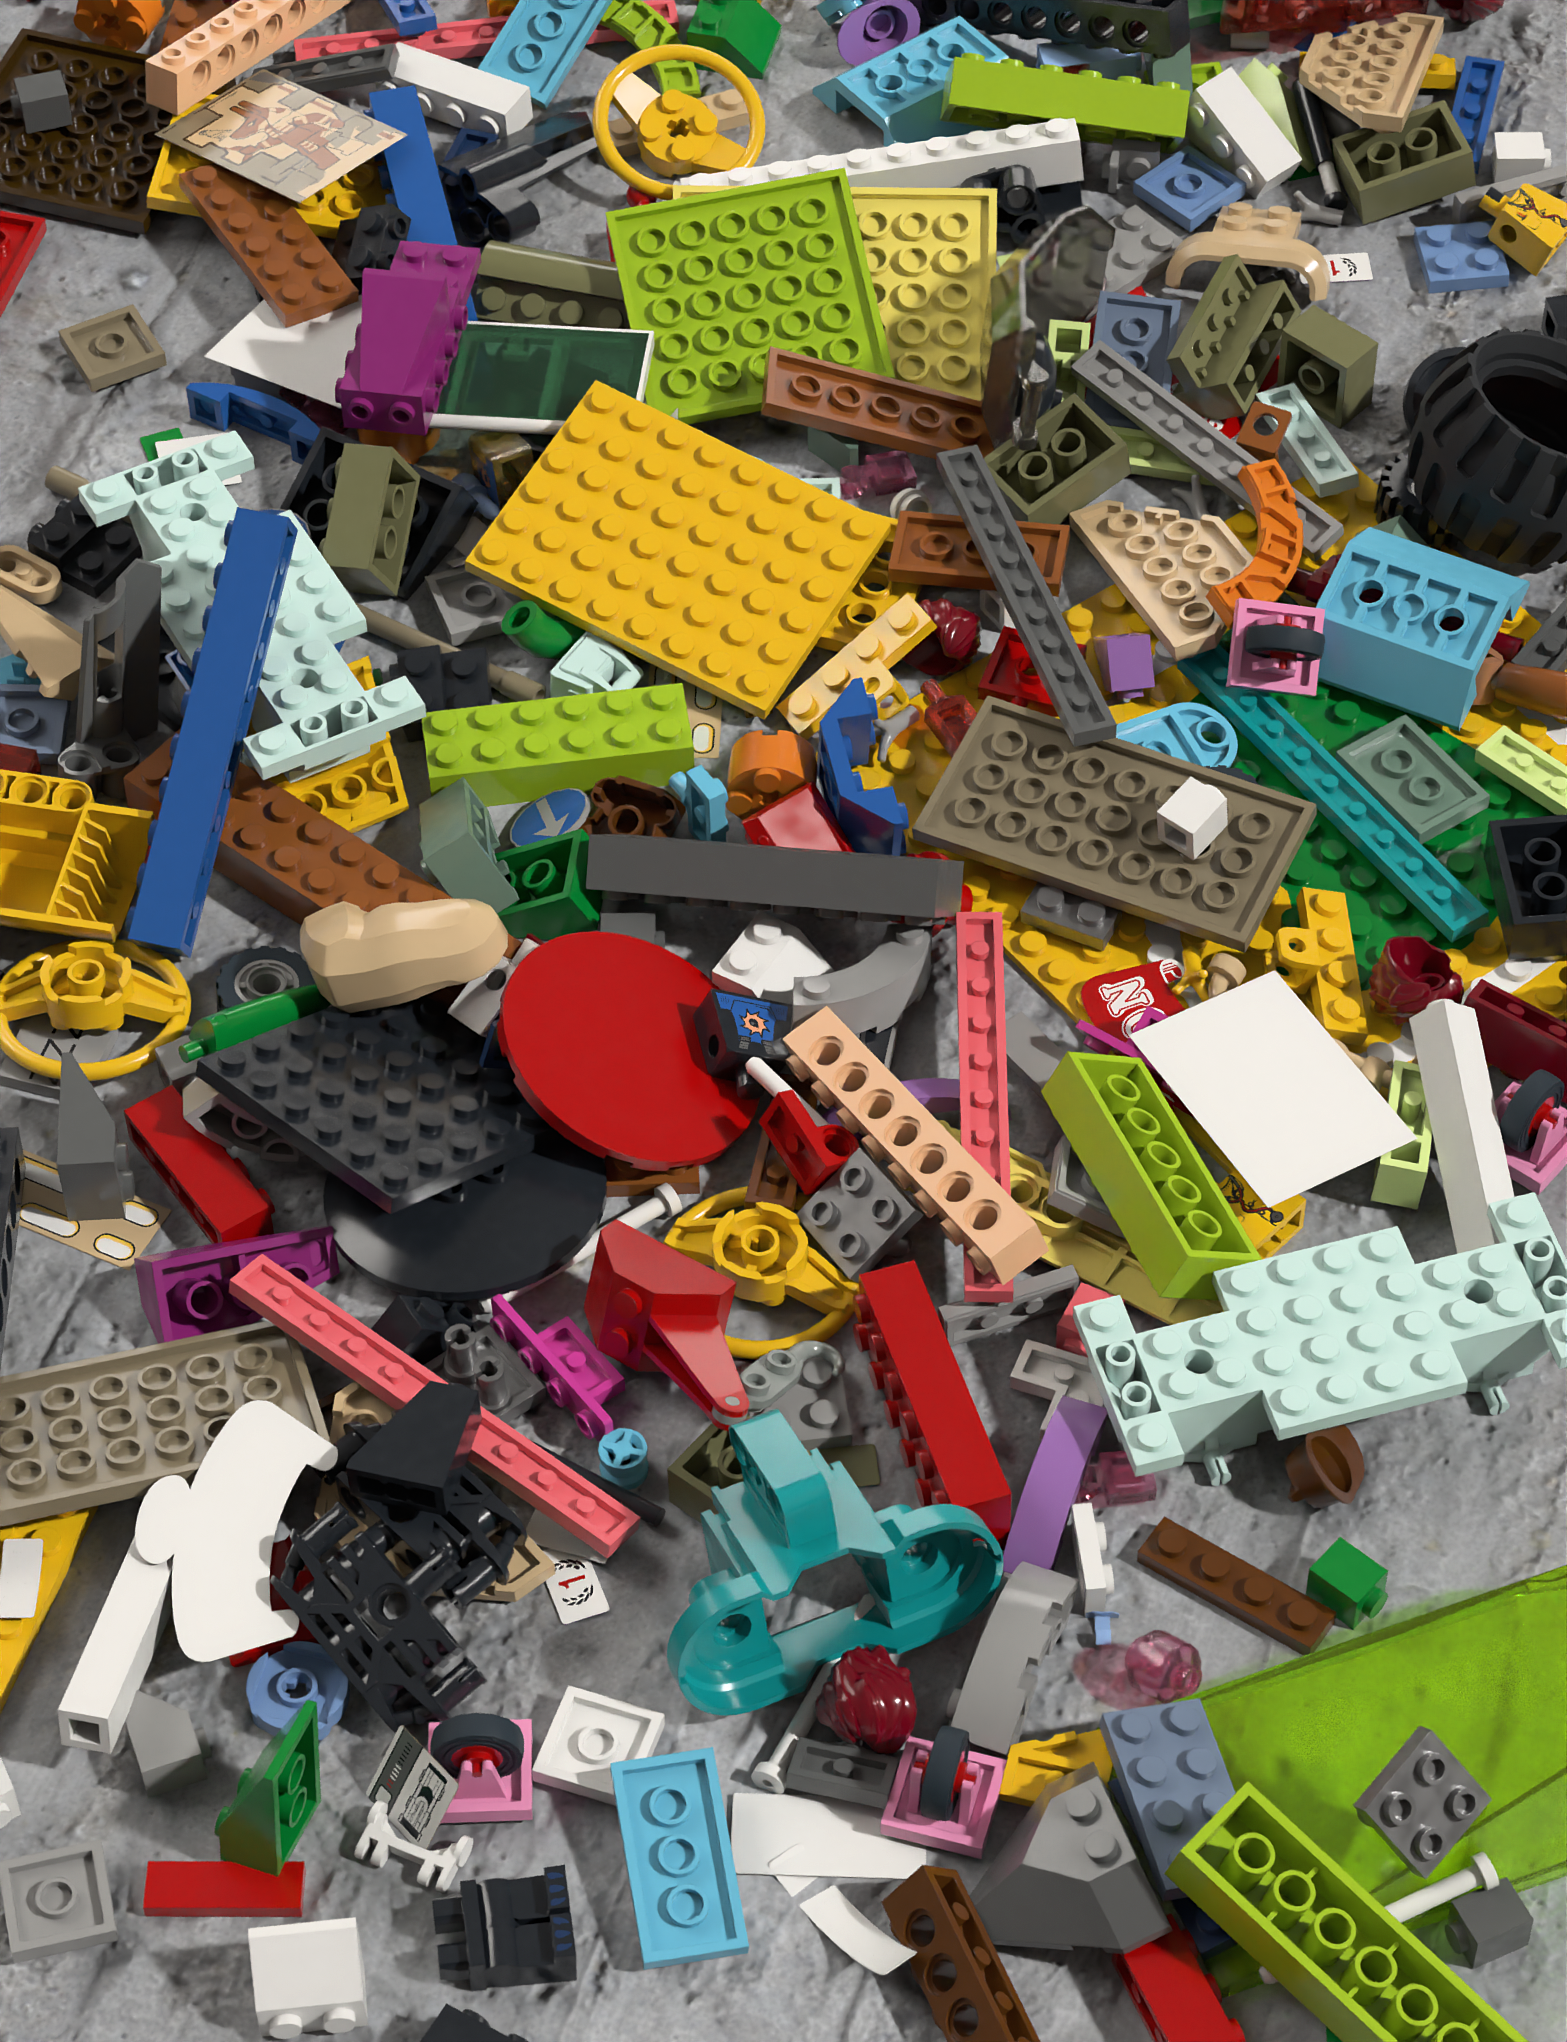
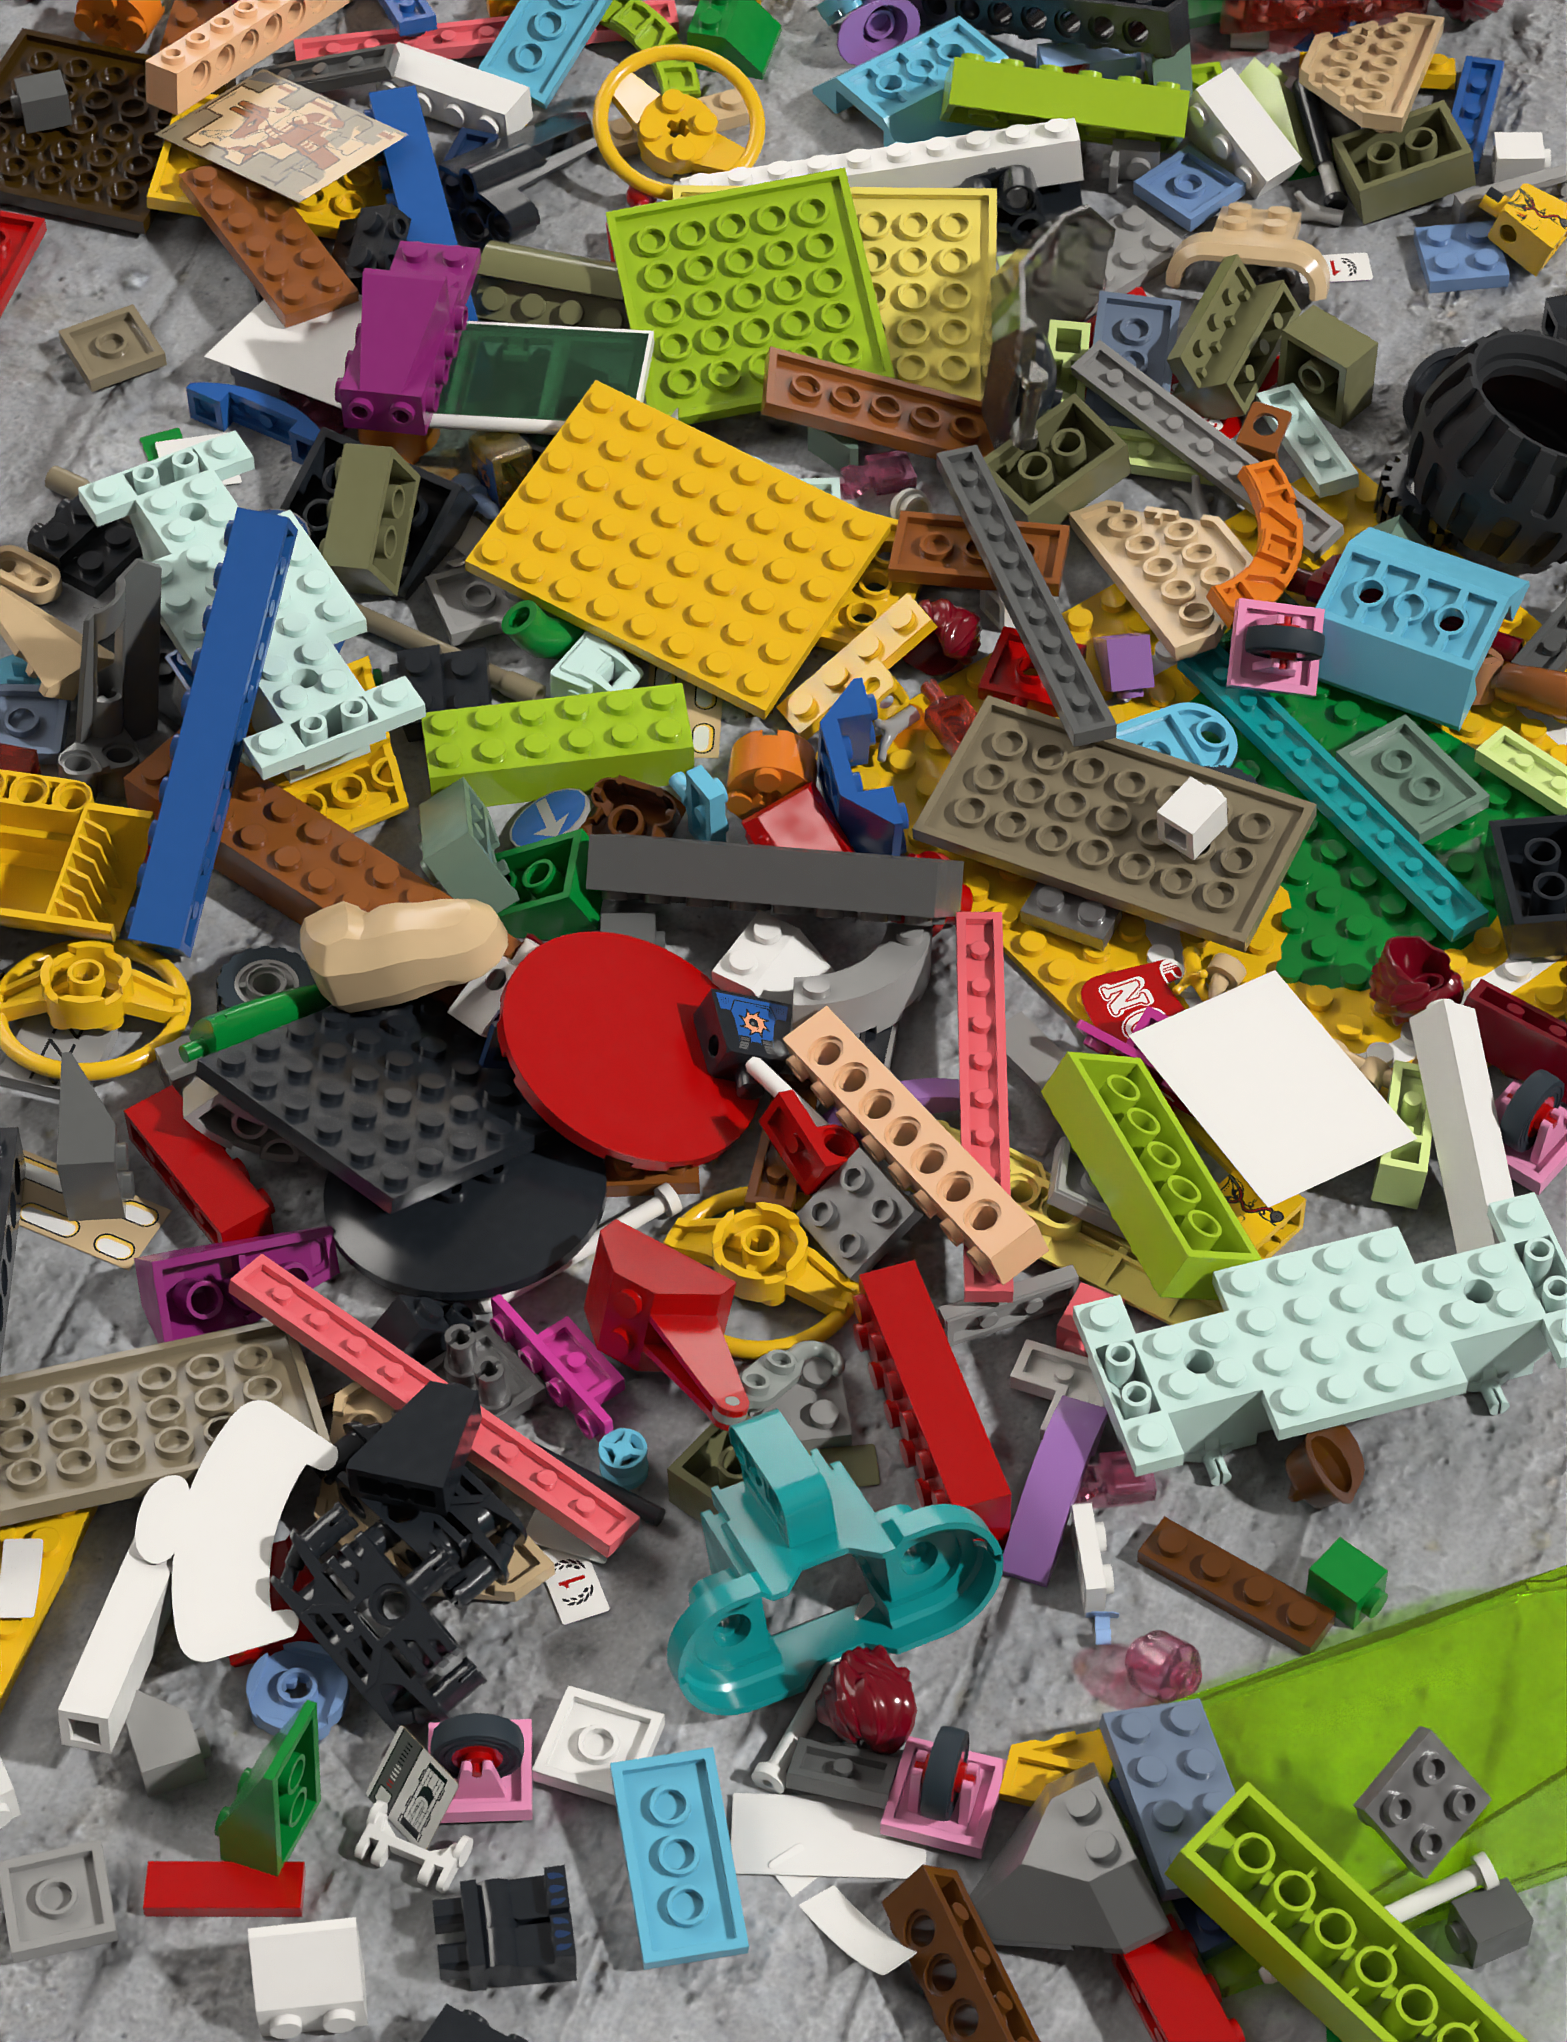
(1021, 1630): light grey brick -> none
(1323, 962): yellow plate -> none

